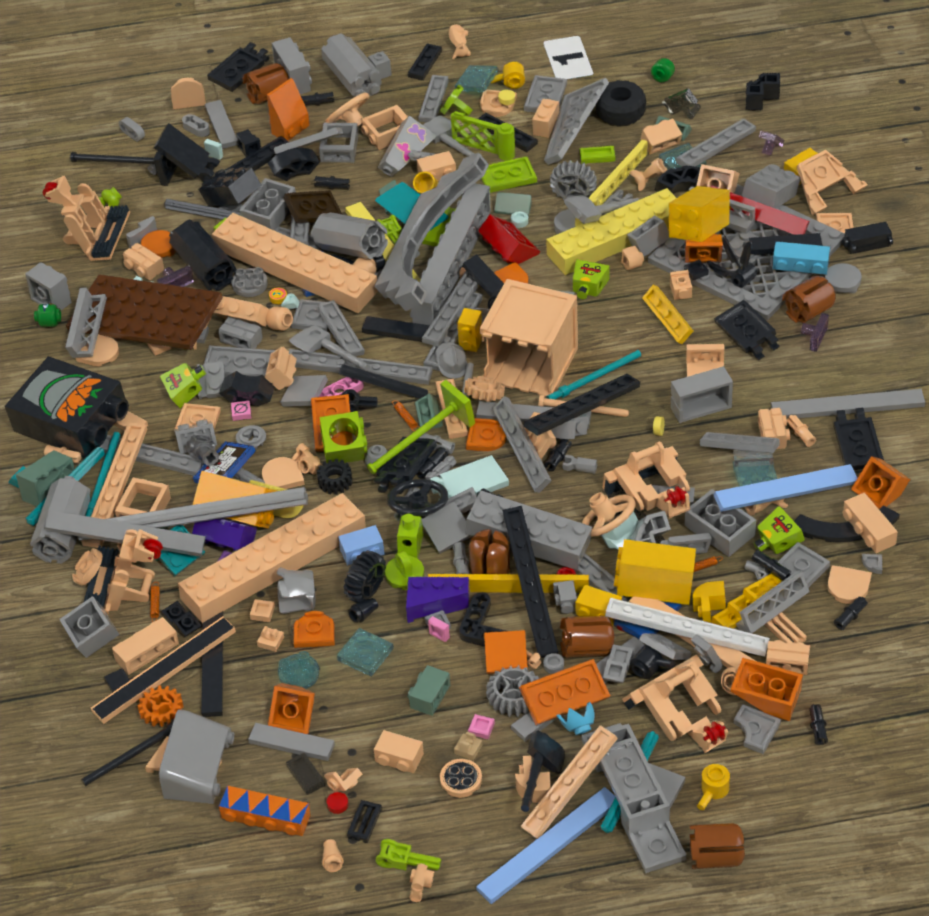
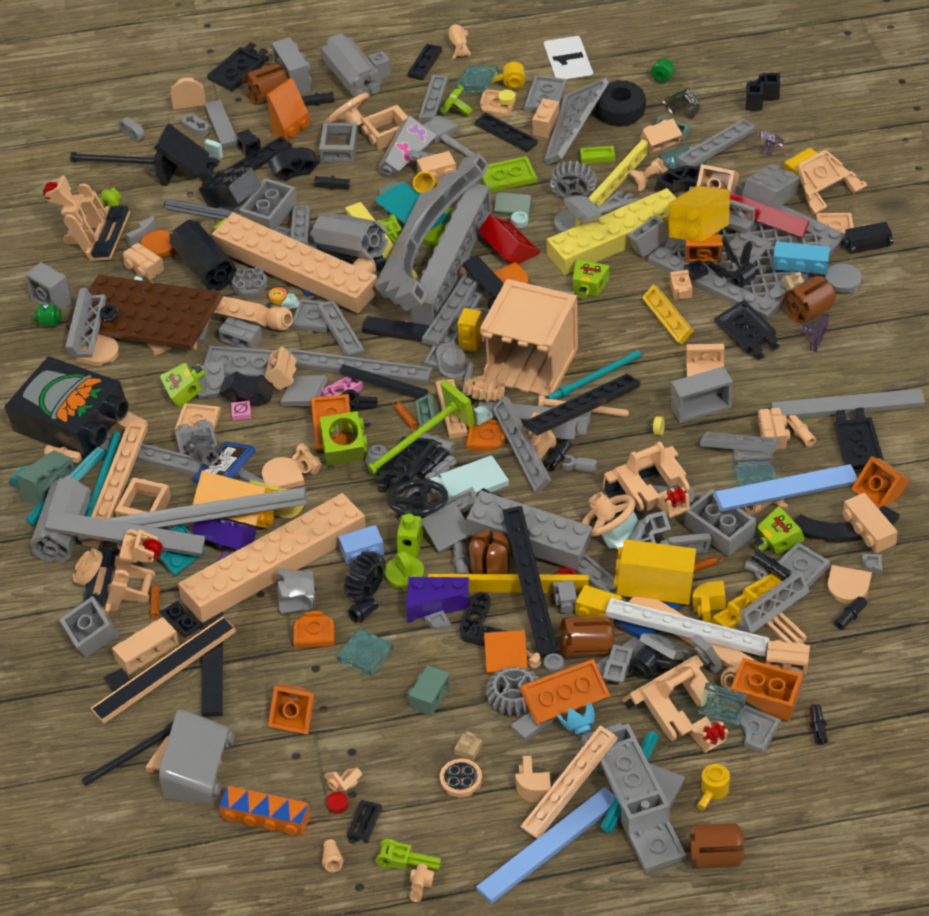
(109, 313): none -> black bush
(160, 705): orange gear -> none
(178, 278): clear purple tile -> none
(246, 433): light grey gear -> none
(262, 610): light nougat plate -> none
(270, 639): light nougat tile -> none
(291, 741): light grey tile -> none
(298, 670): clear light blue tile -> none
(305, 773): clear smoke tile -> none
(308, 206): dark brown tile -> none
(309, 140): light grey tile -> none
(315, 337): light grey piece -> none
(334, 468): black tyre -> none
(398, 751): light nougat brick -> none
(438, 629): bright pink tile -> none
(481, 415): none -> light aqua tile
(481, 726): bright pink tile -> none
(502, 138): lime piece -> none
(546, 753): black piece -> none
(632, 258): light nougat plate -> none
(722, 704): none -> clear light blue plate
(766, 245): black tile -> none
(792, 280): none -> tan tile

